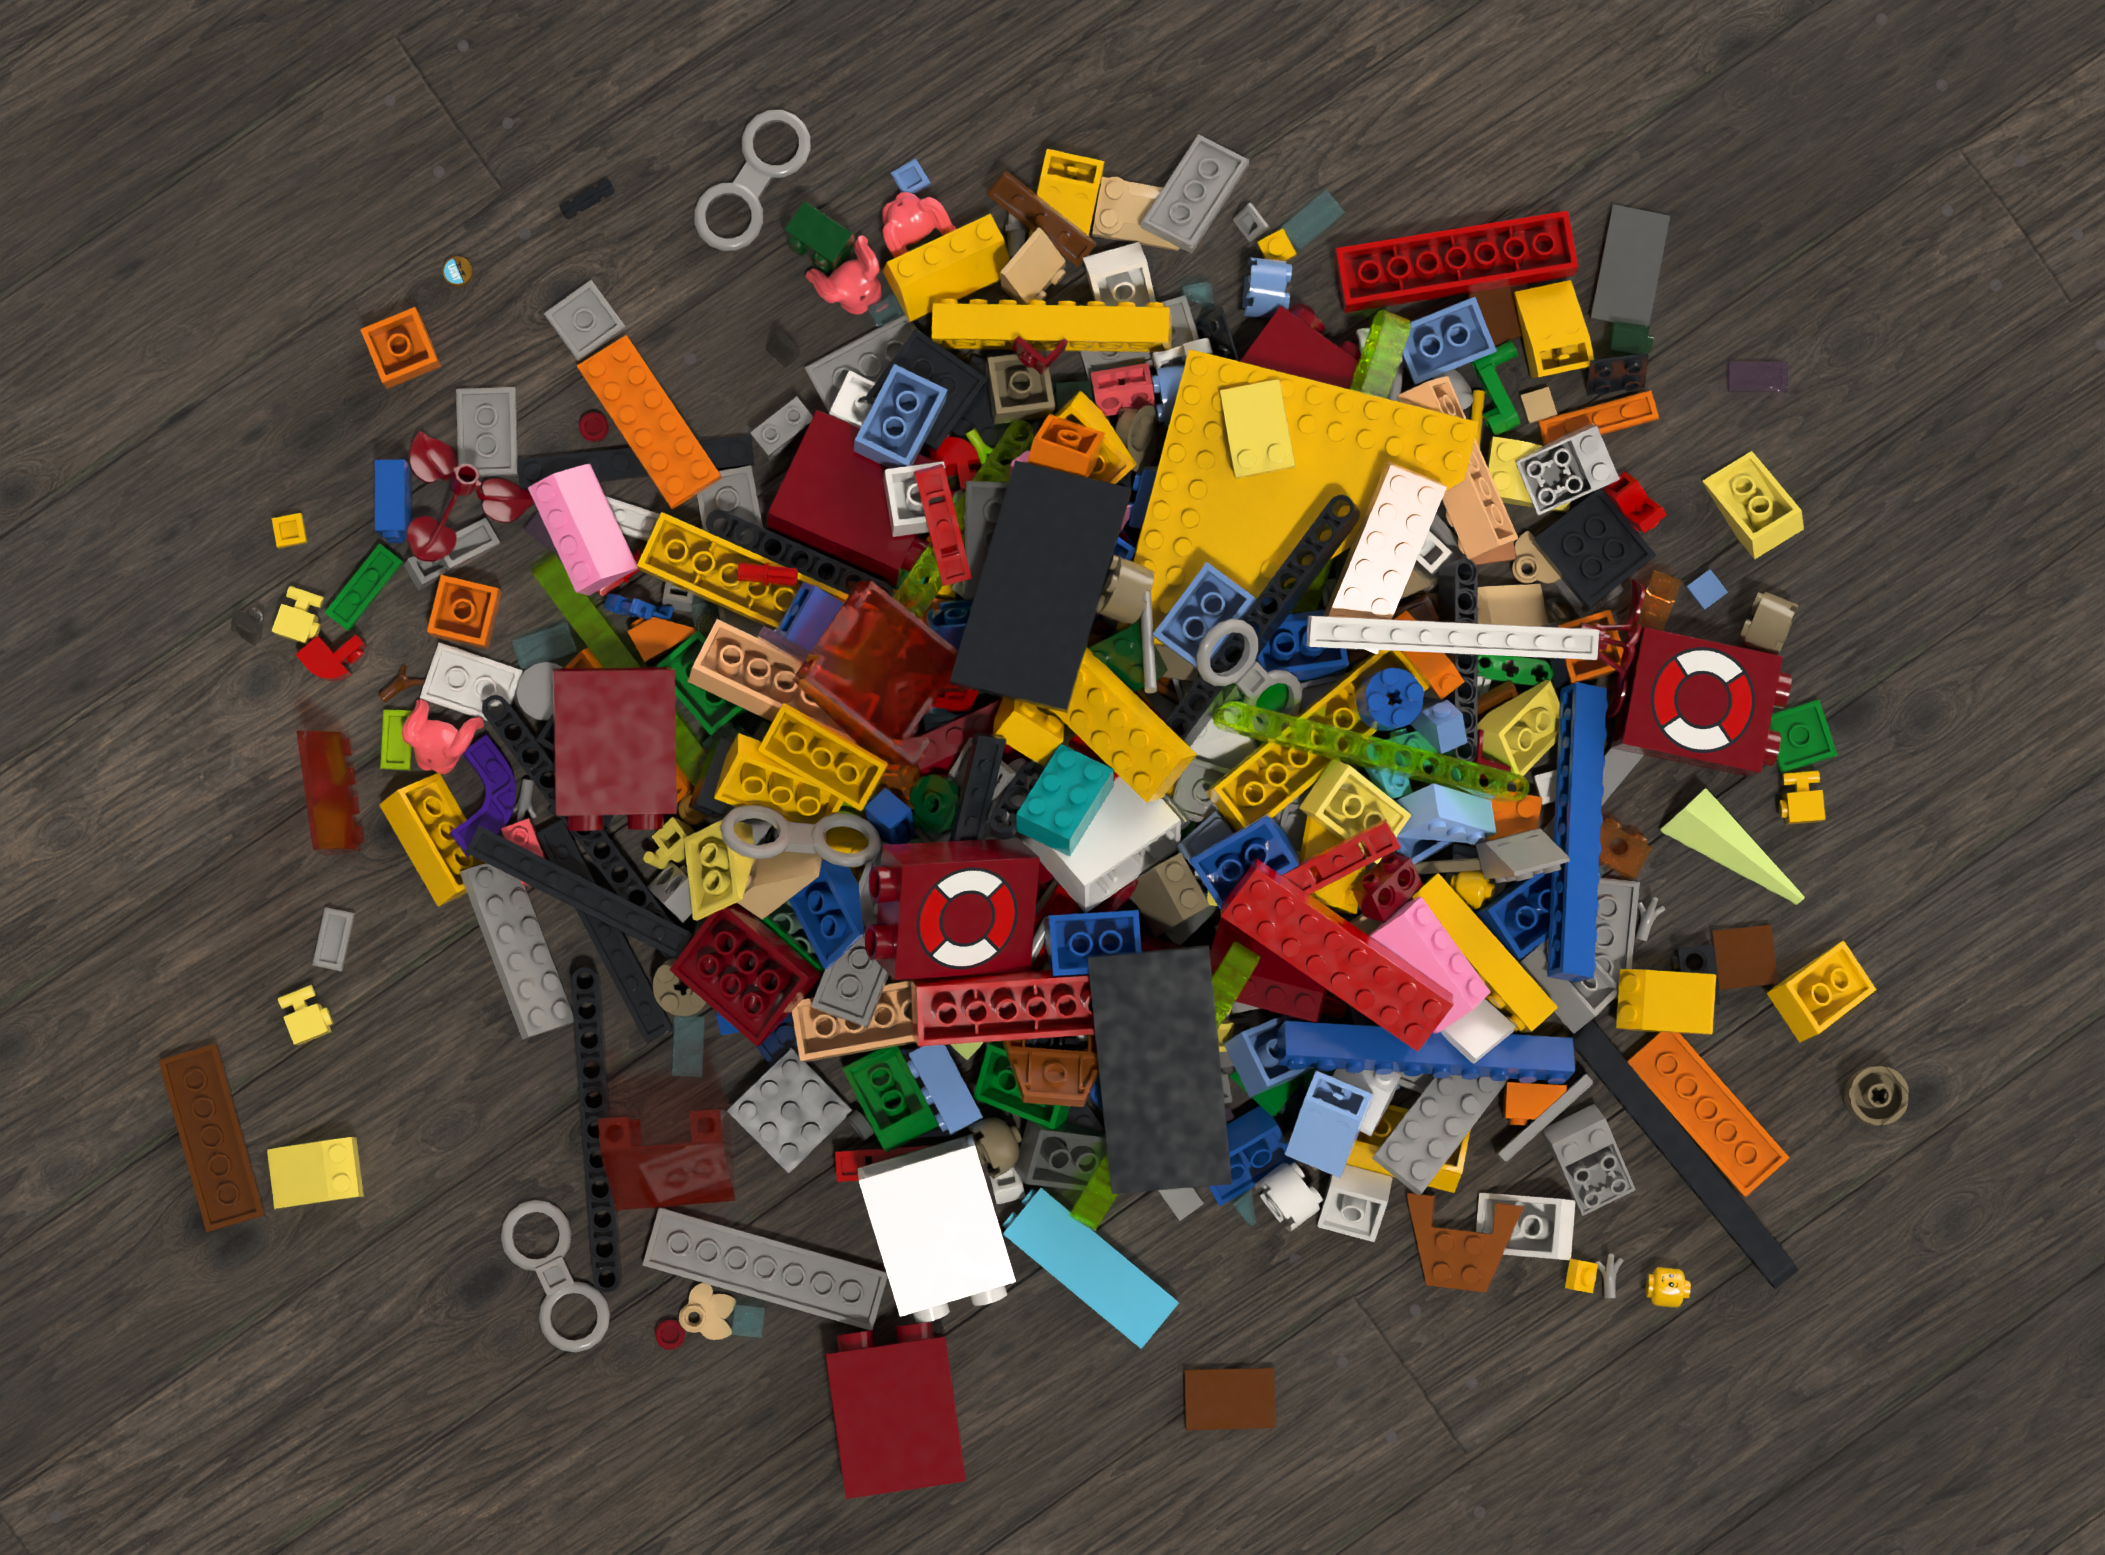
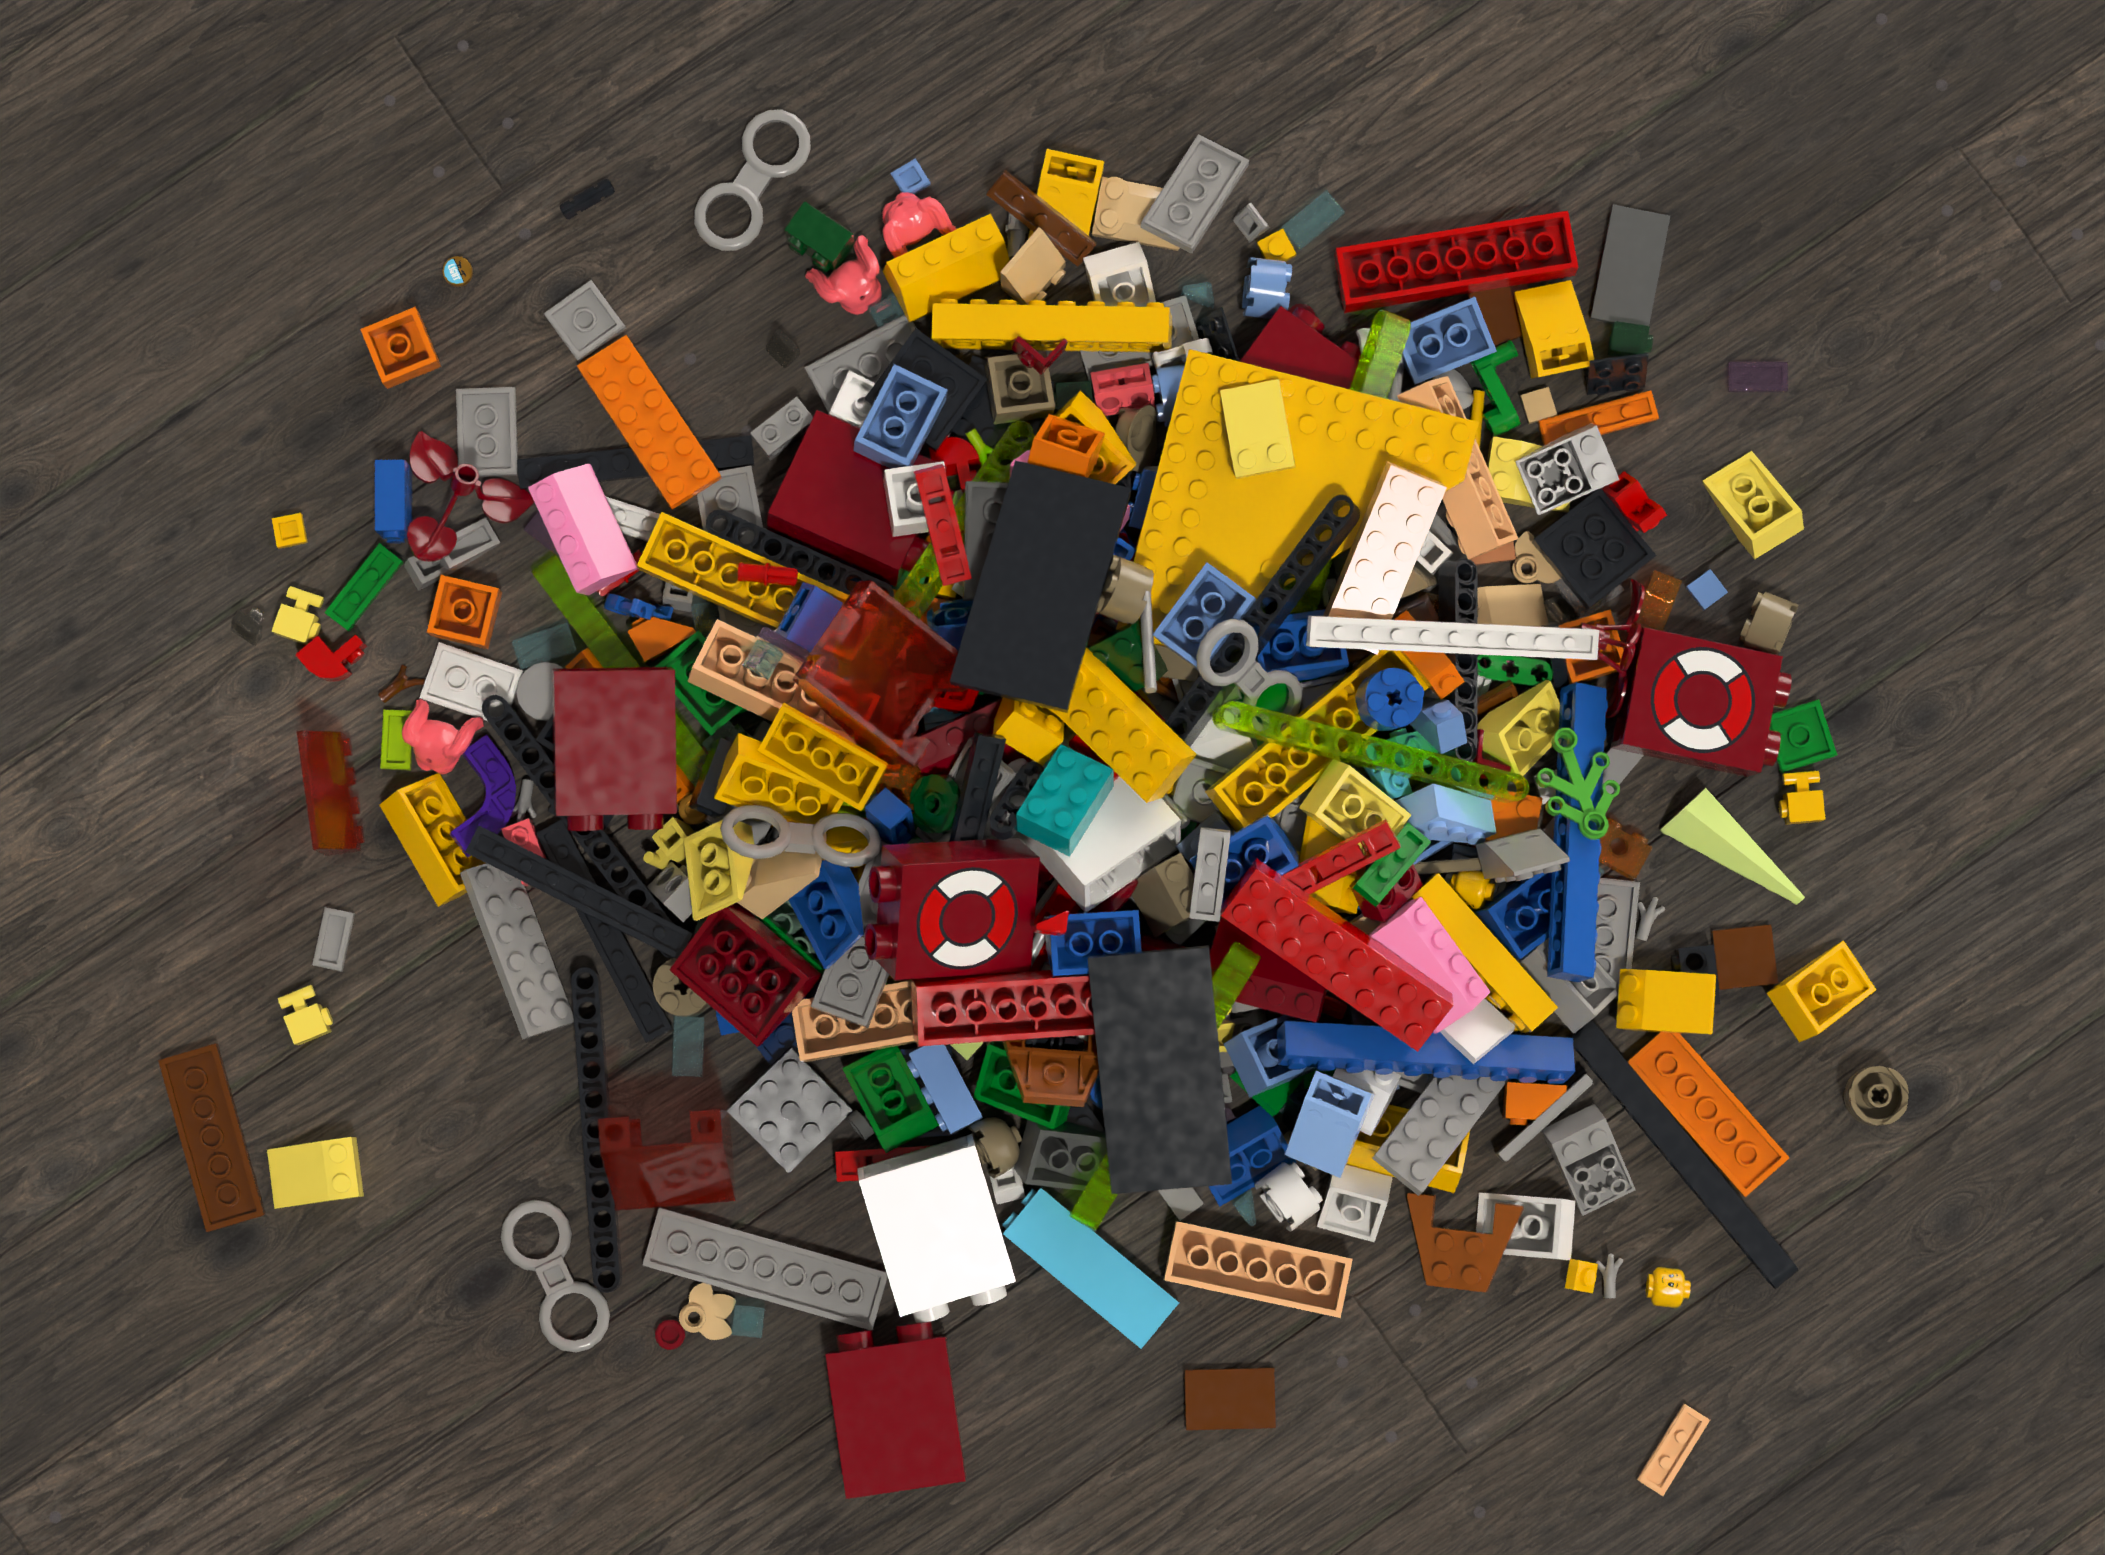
(594, 427): dark red tile -> none
(763, 659): none -> clear light blue slope
(1053, 926): none -> red slope
(1210, 874): none -> light grey plate
(1257, 1269): none -> light nougat brick
(1389, 869): none -> green plate
(1579, 789): none -> bright green plant
(1673, 1449): none -> light nougat tile

